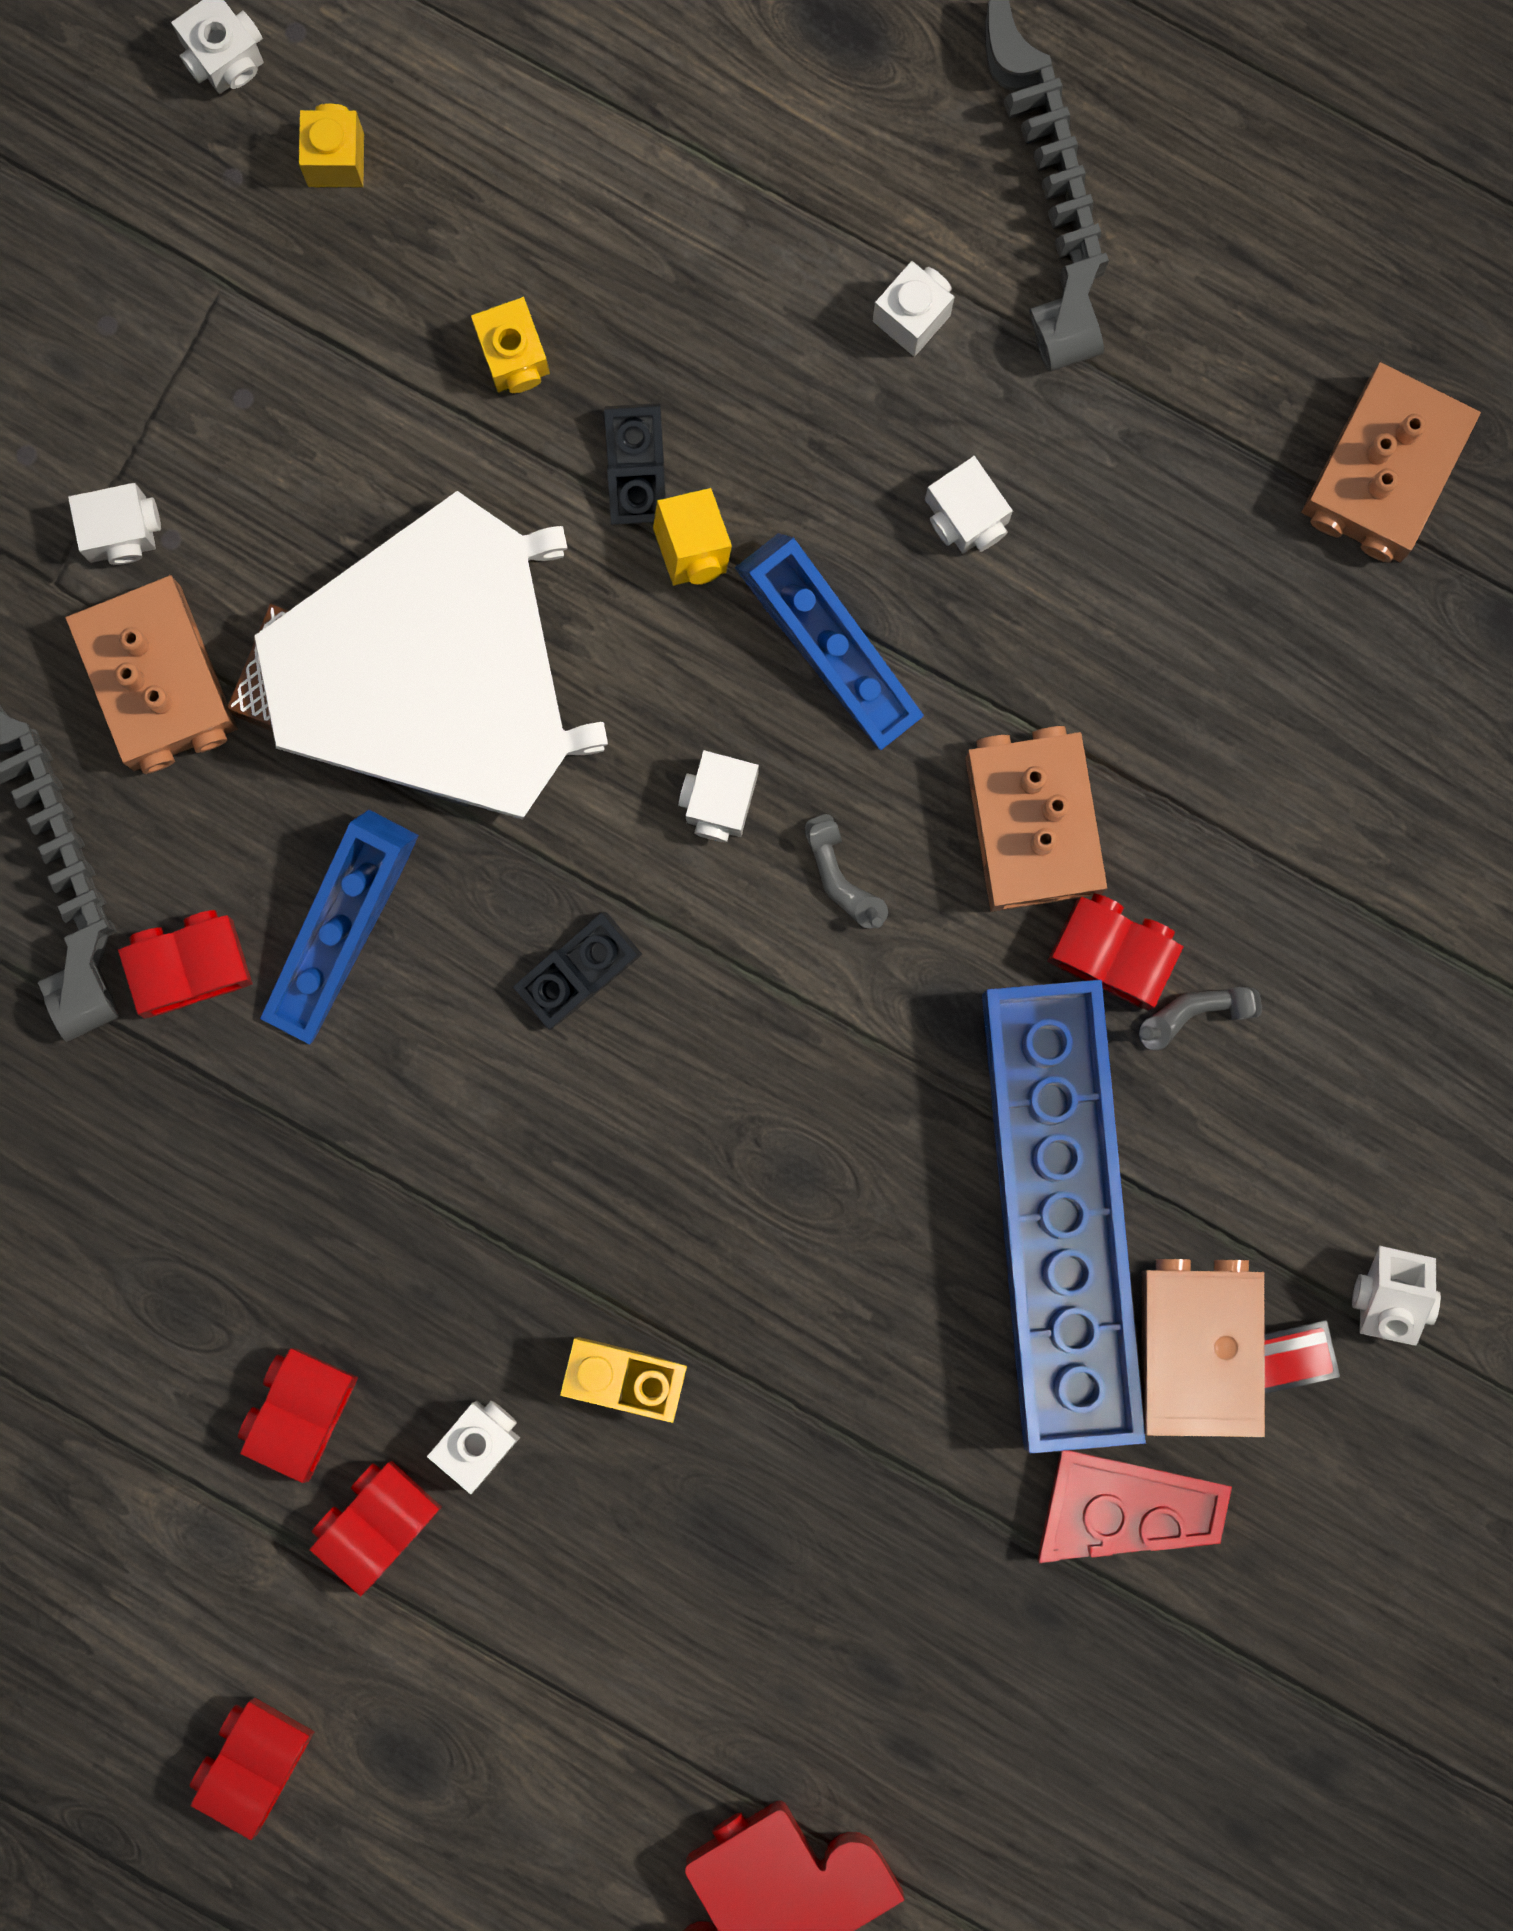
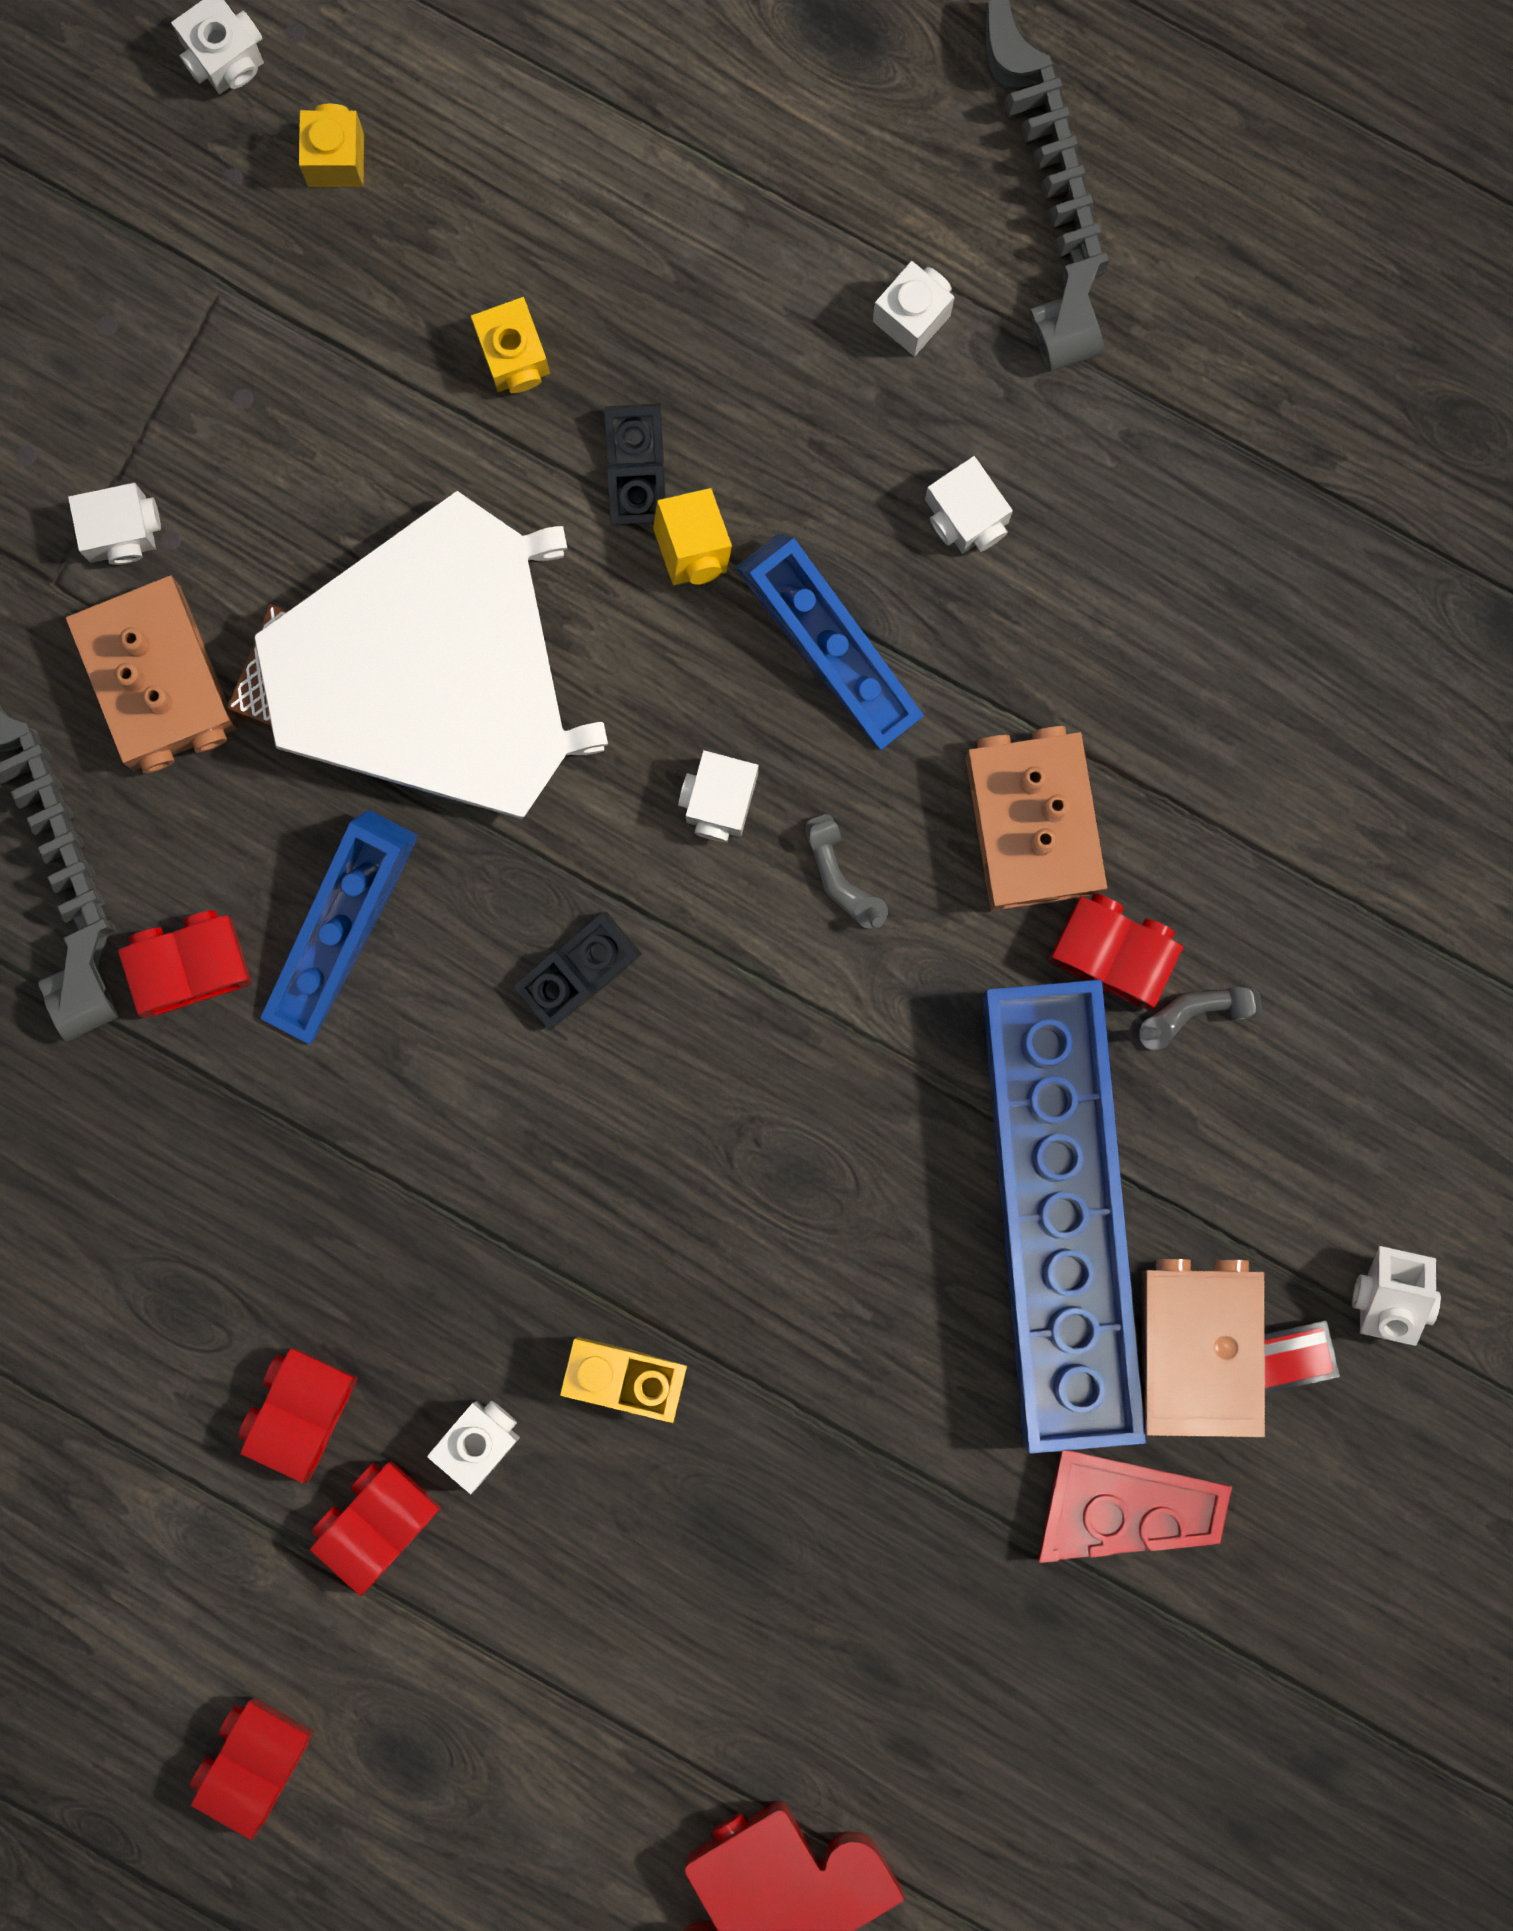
(1390, 464): nougat piece -> none

